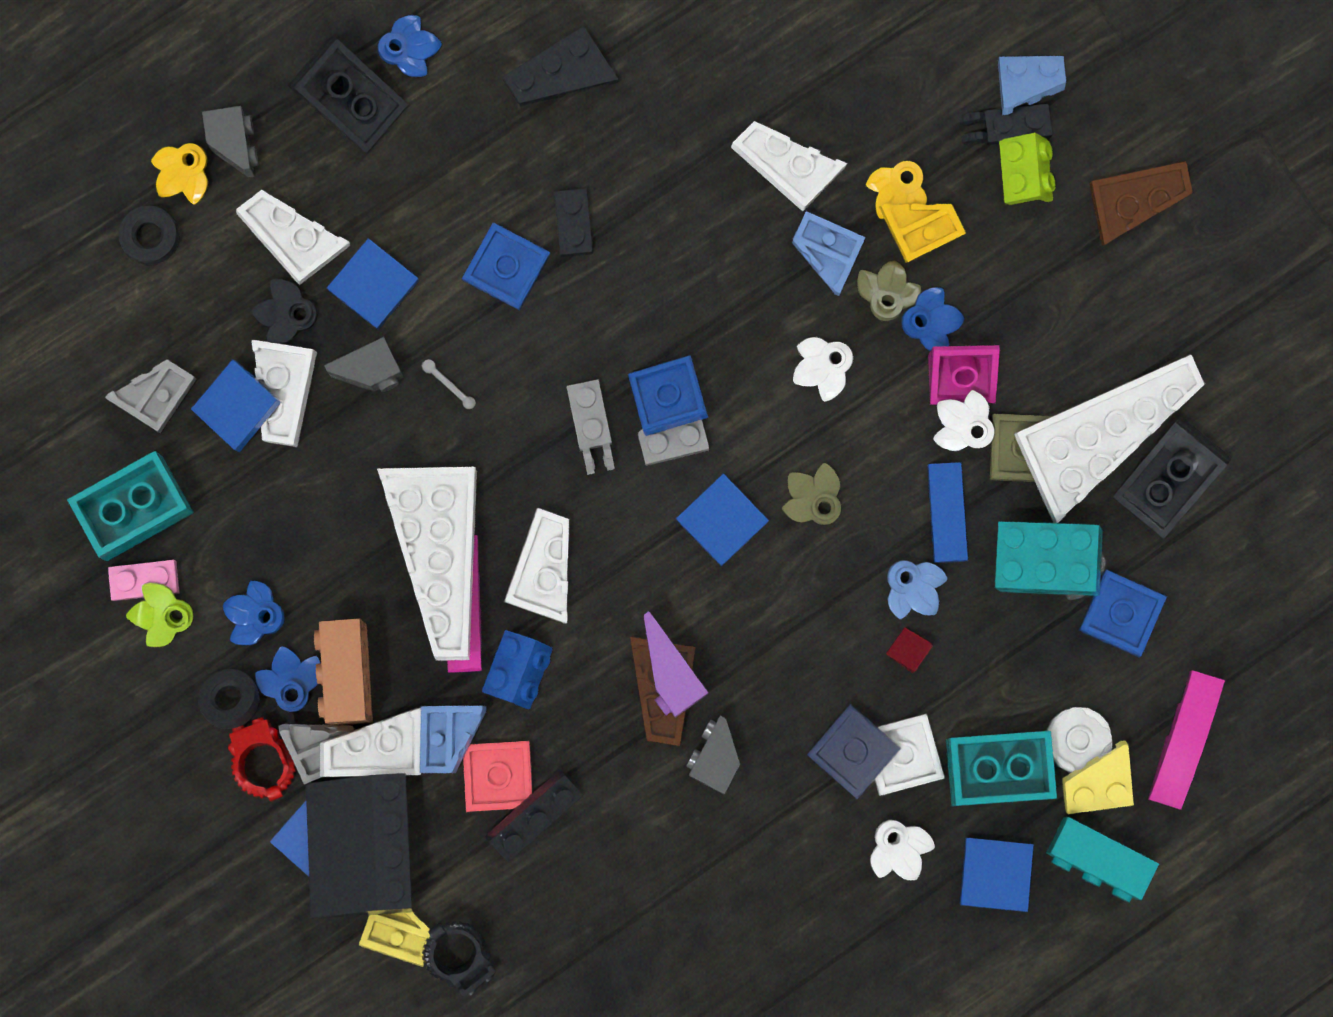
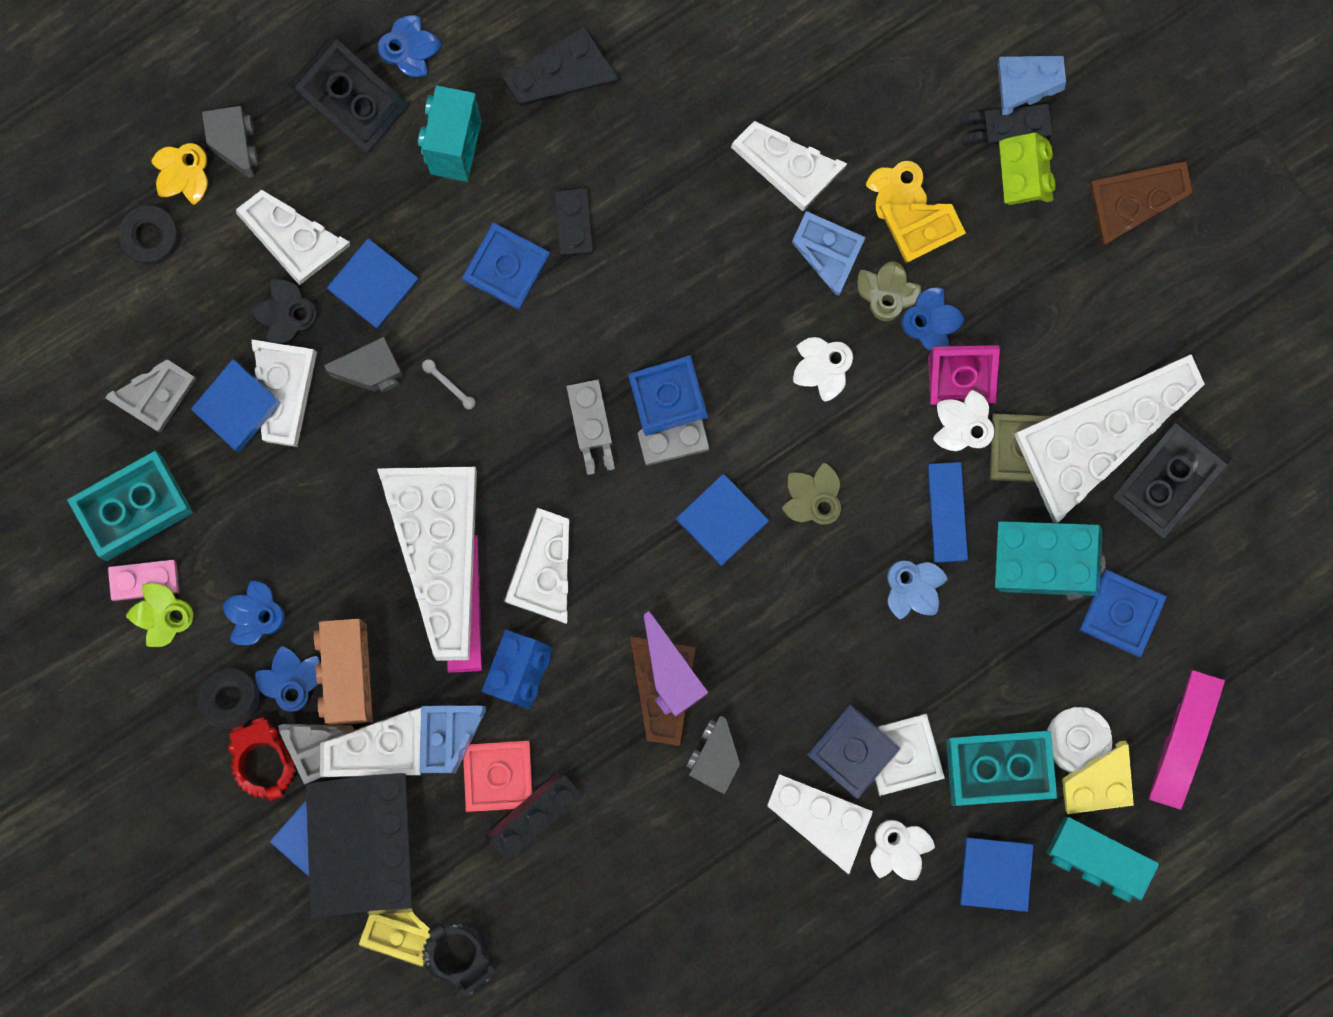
(450, 133): none -> teal brick
(823, 819): none -> white wing
(909, 650): dark red slope -> none

